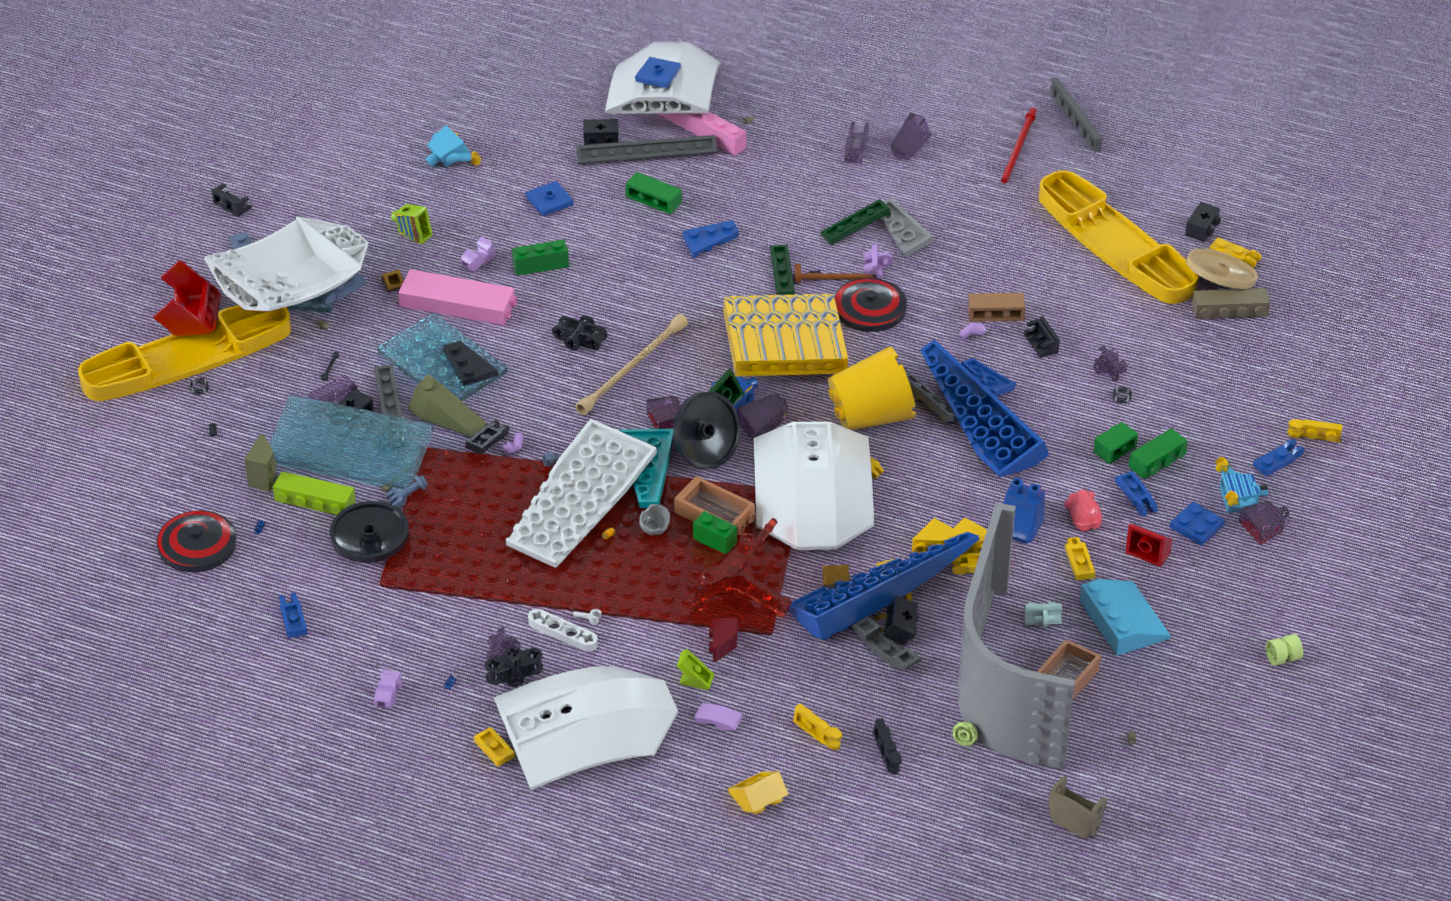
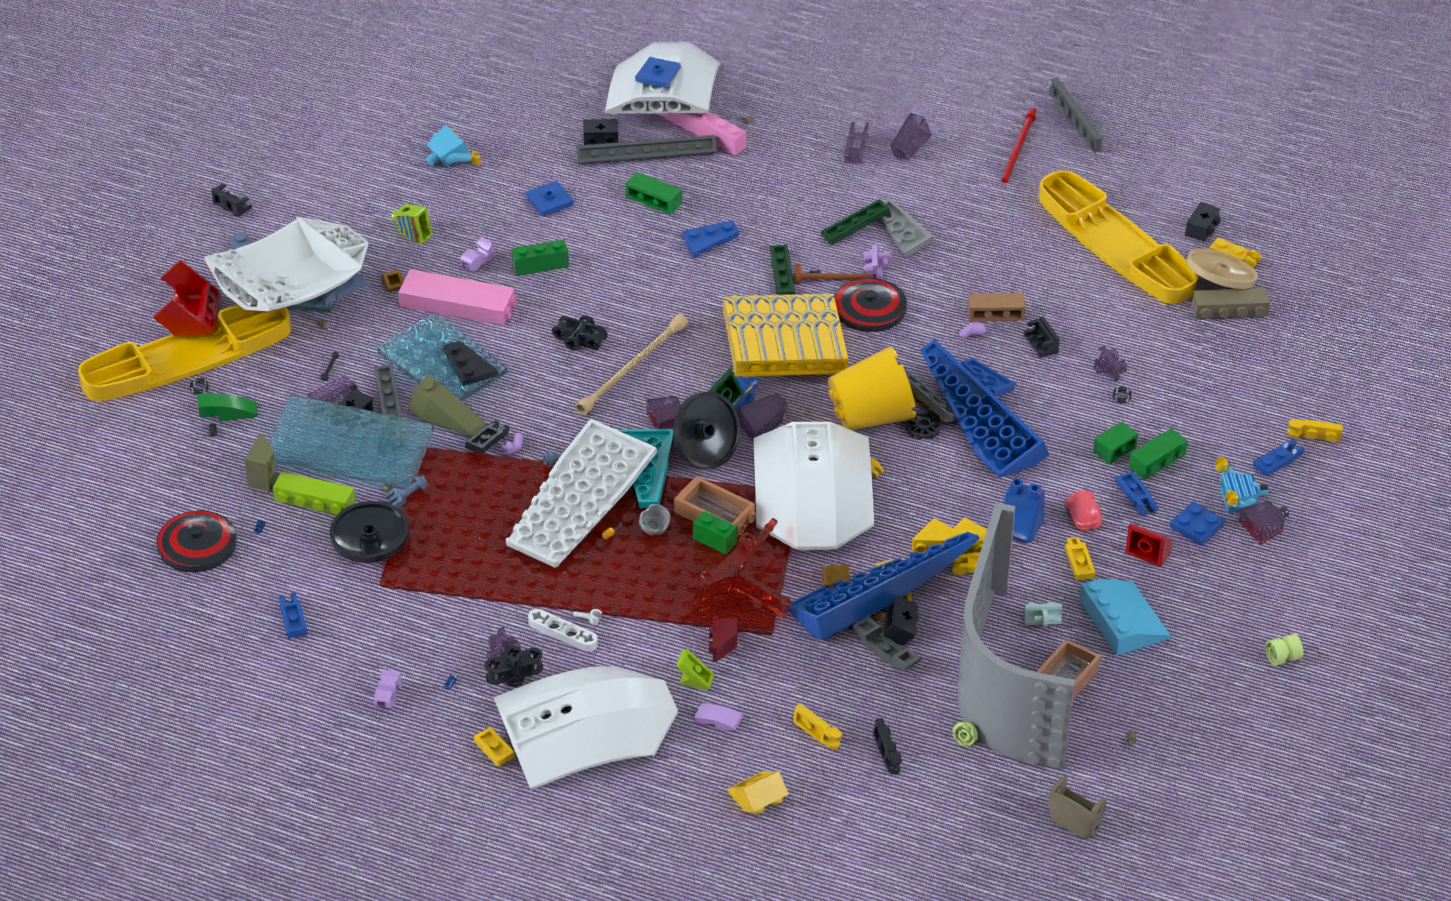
(226, 406): none -> green slope
(924, 425): none -> black wheel

